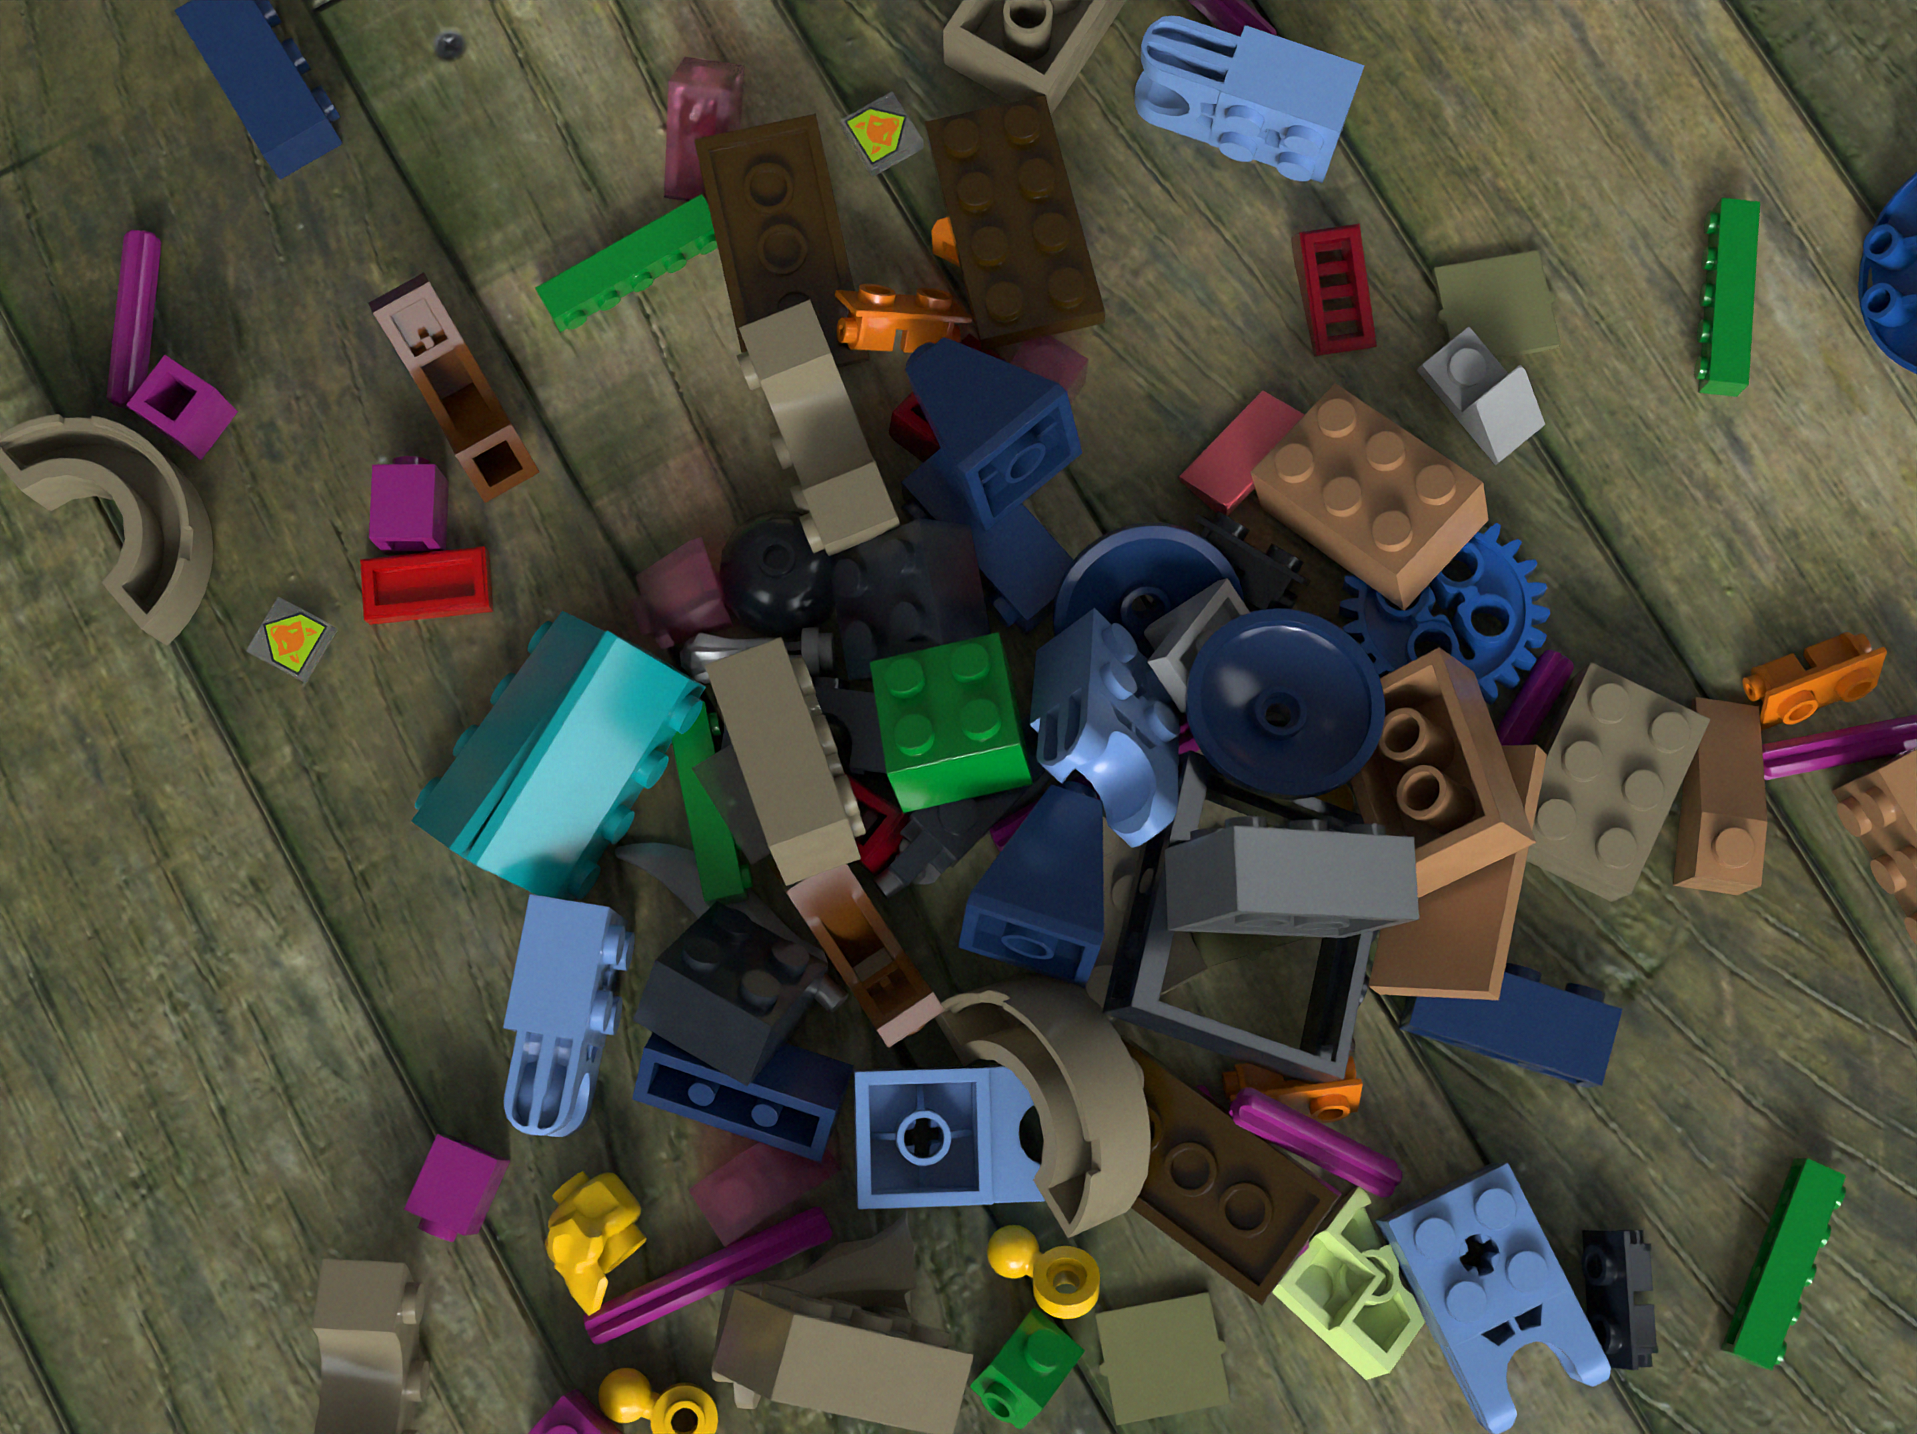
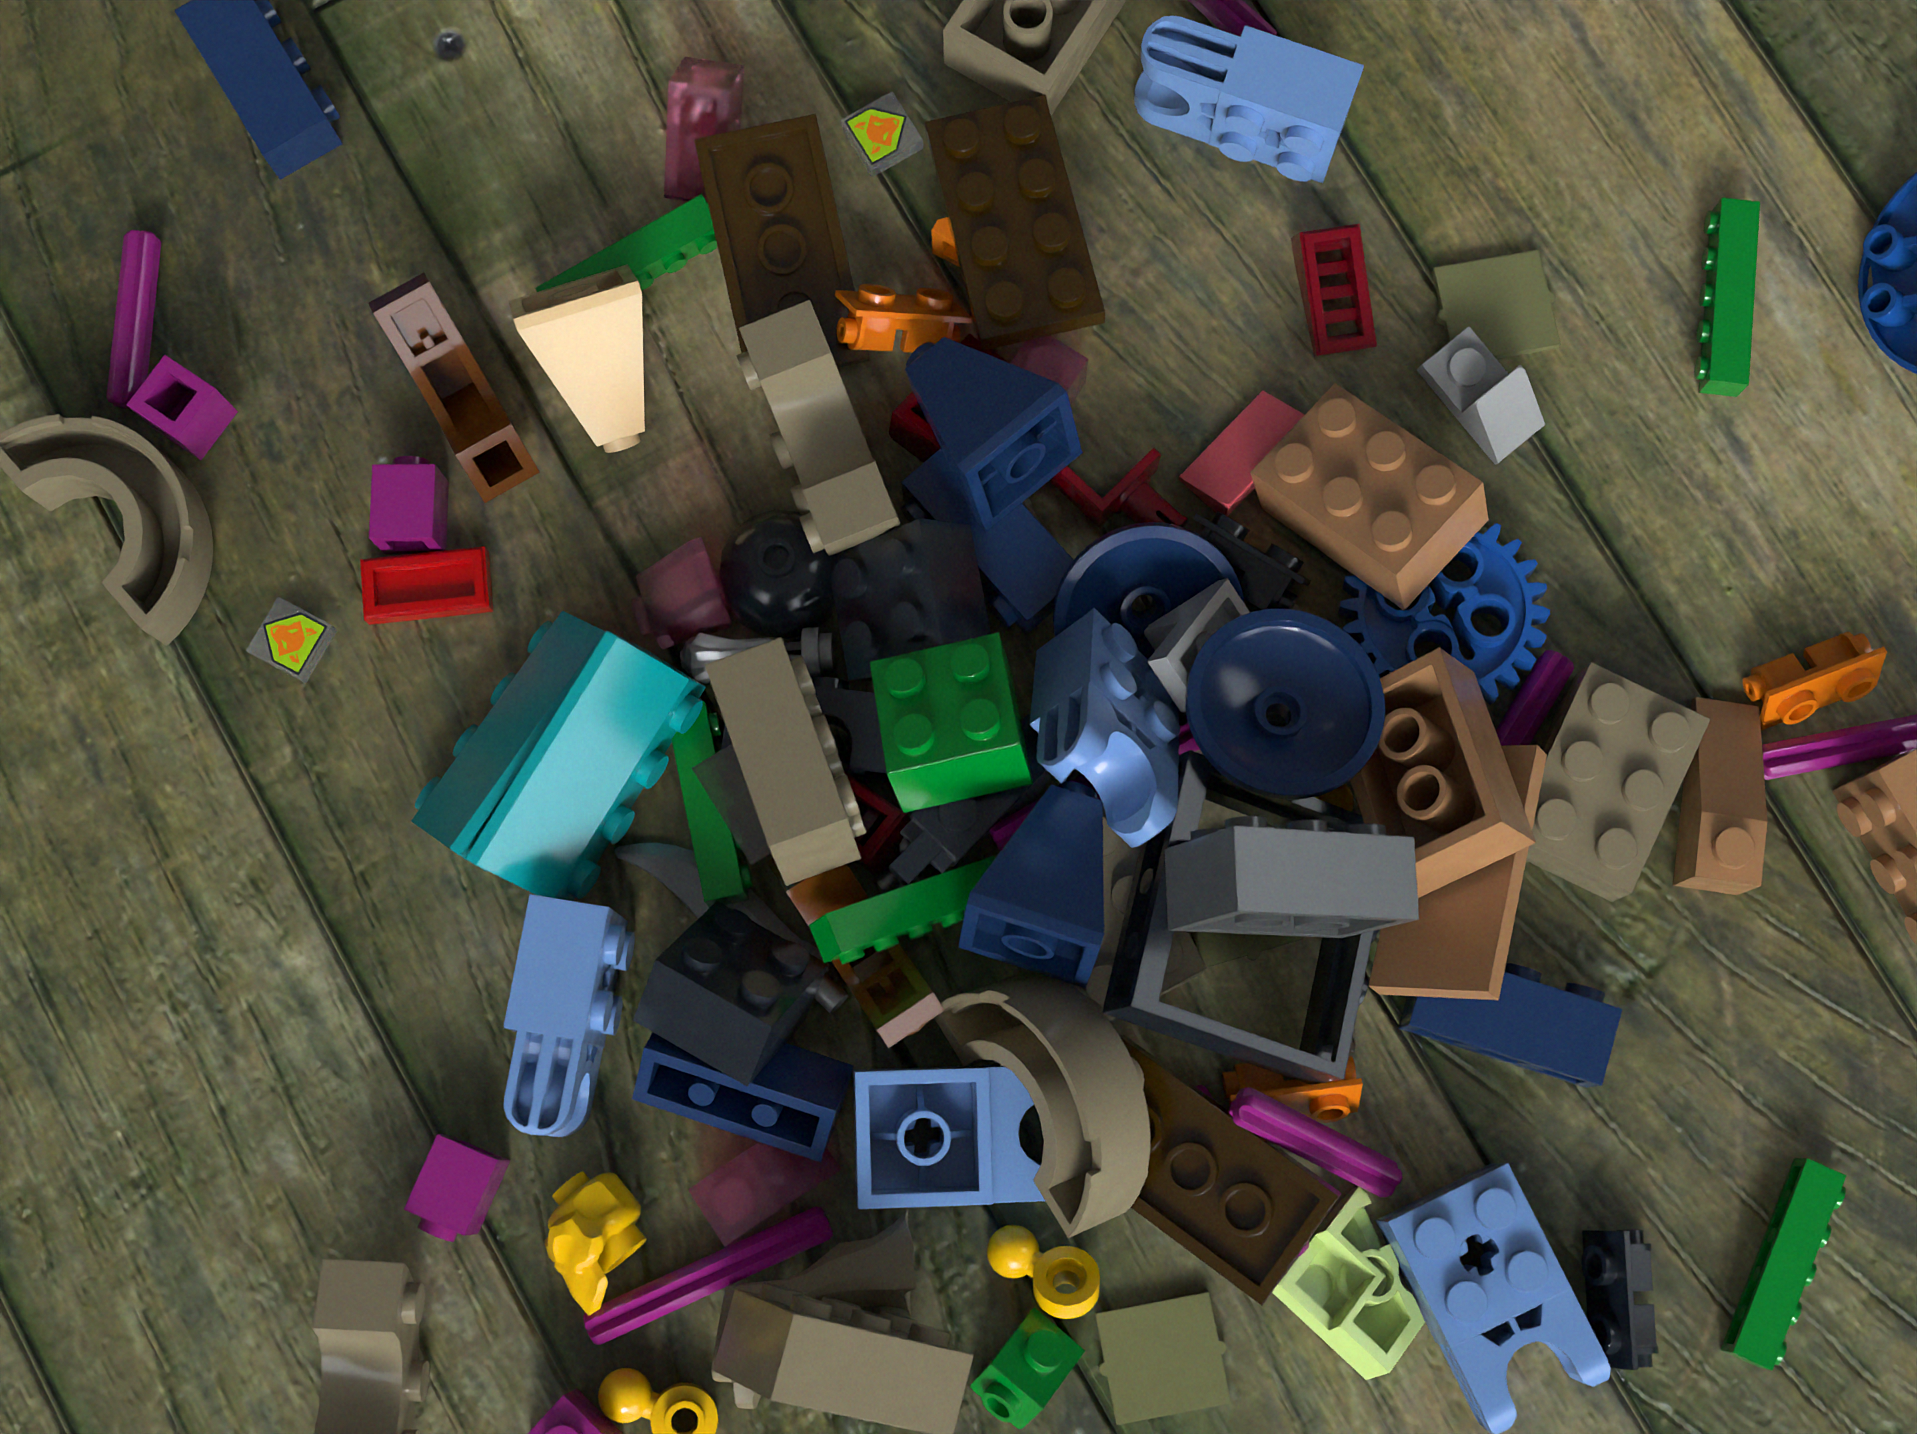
(592, 351): none -> slope
(897, 913): none -> green piece
(1129, 495): none -> dark red bracket

